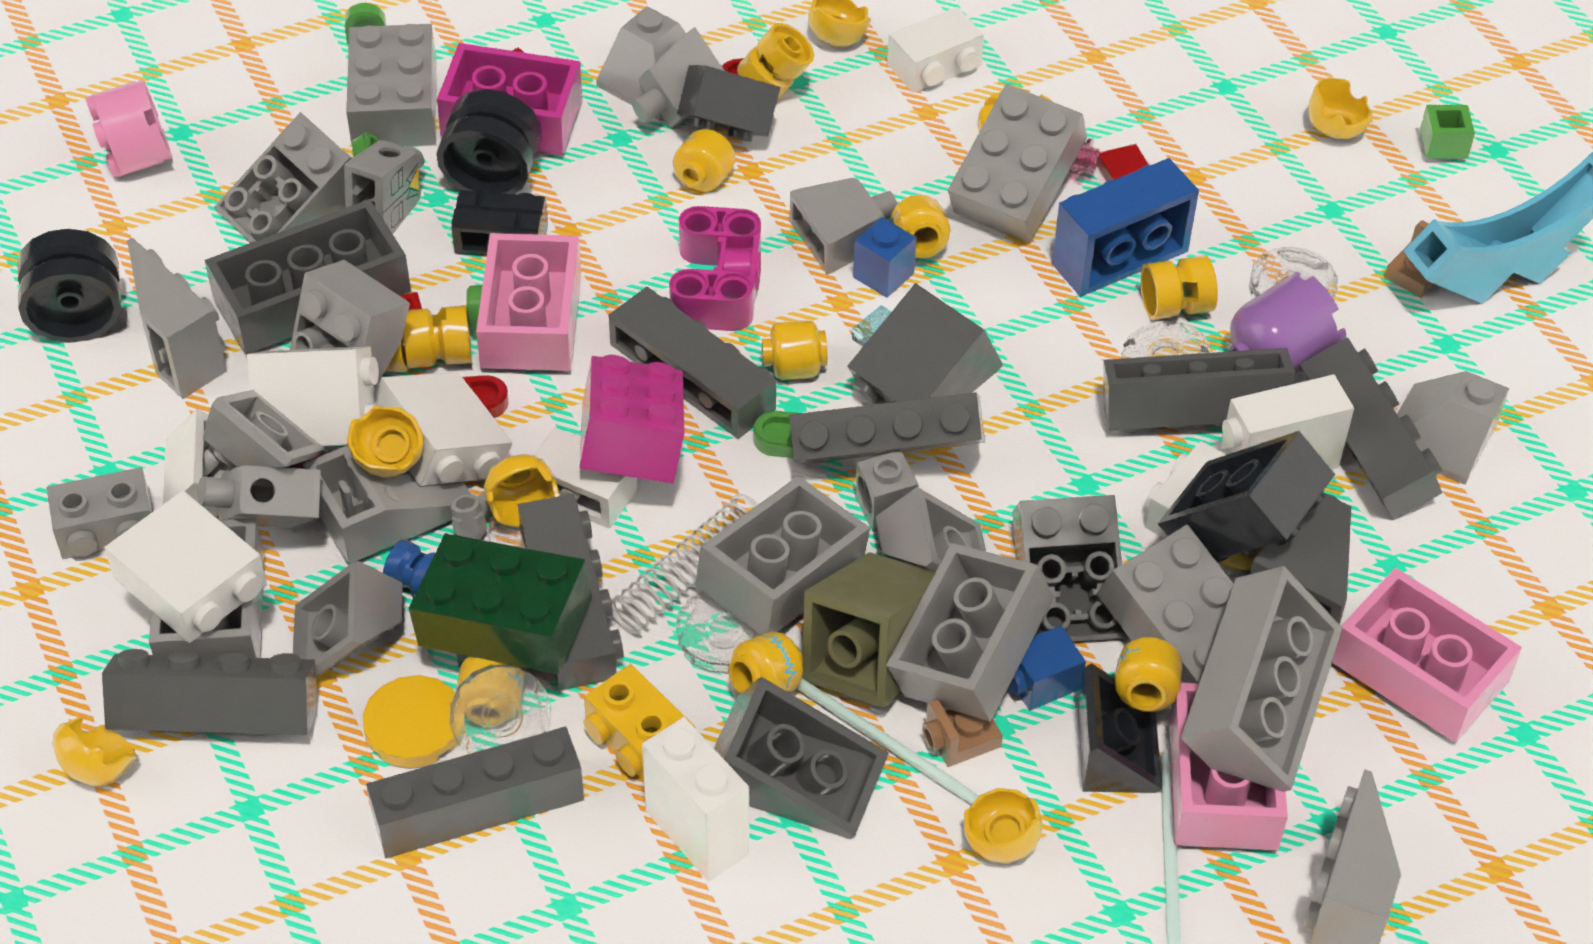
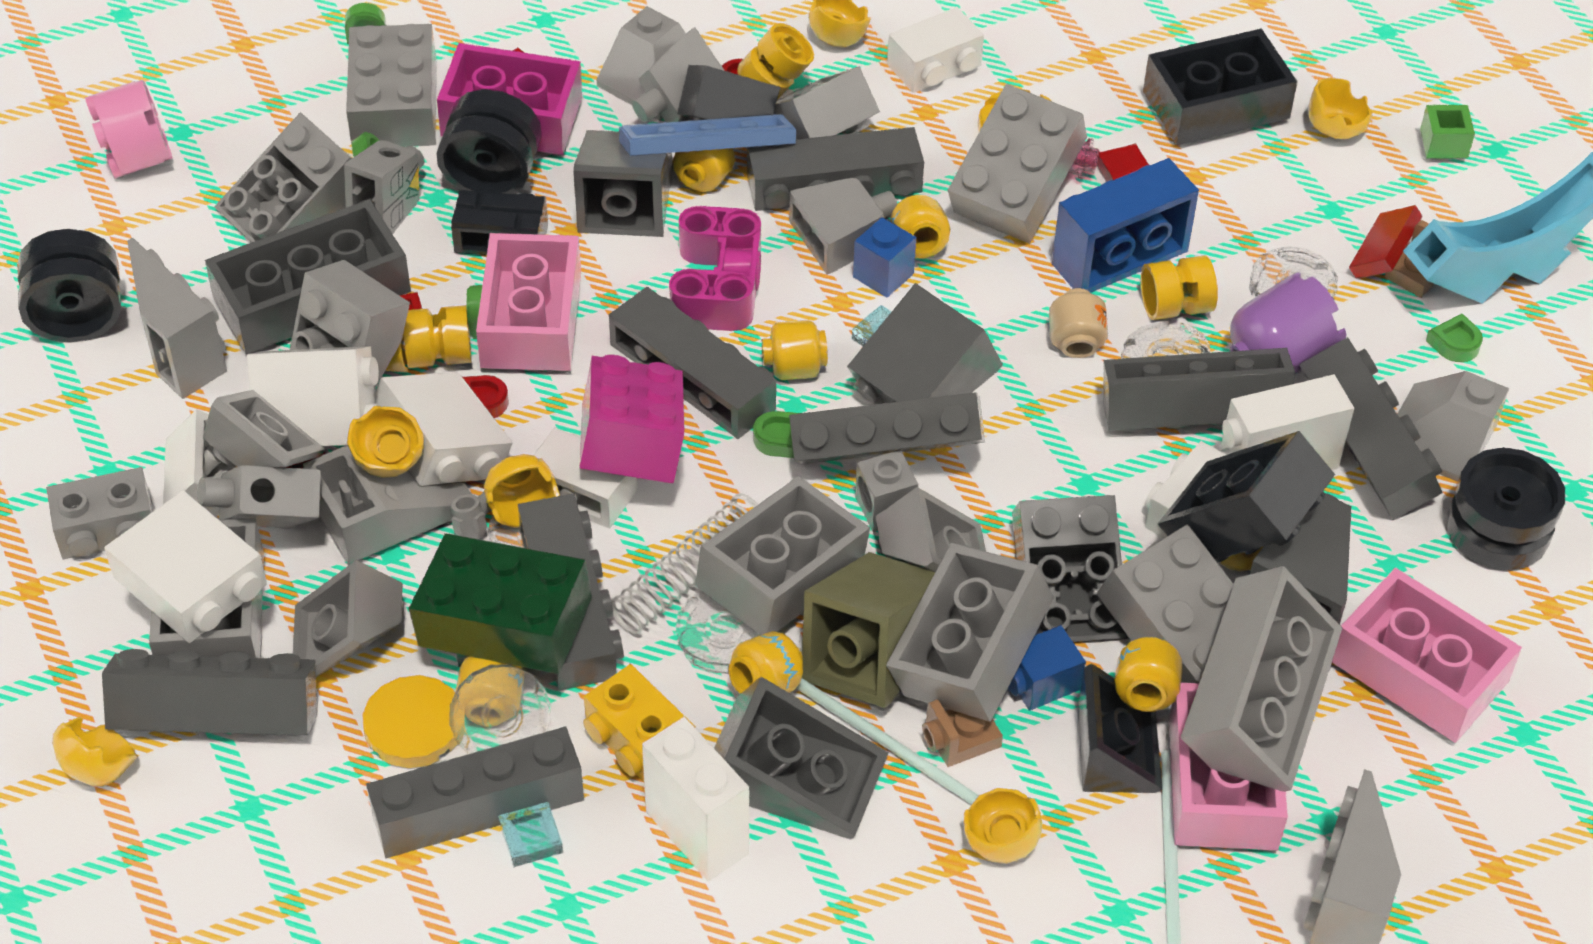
(407, 564): blue wheel -> none
(531, 834): none -> clear light blue tile
(620, 190): none -> dark grey slope
(706, 134): none -> medium blue tile
(830, 105): none -> light grey slope
(878, 159): none -> dark grey brick
(1078, 323): none -> tan head
(1219, 86): none -> black brick
(1385, 242): none -> red tile
(1456, 339): none -> bright green tile
(1505, 508): none -> black wheel

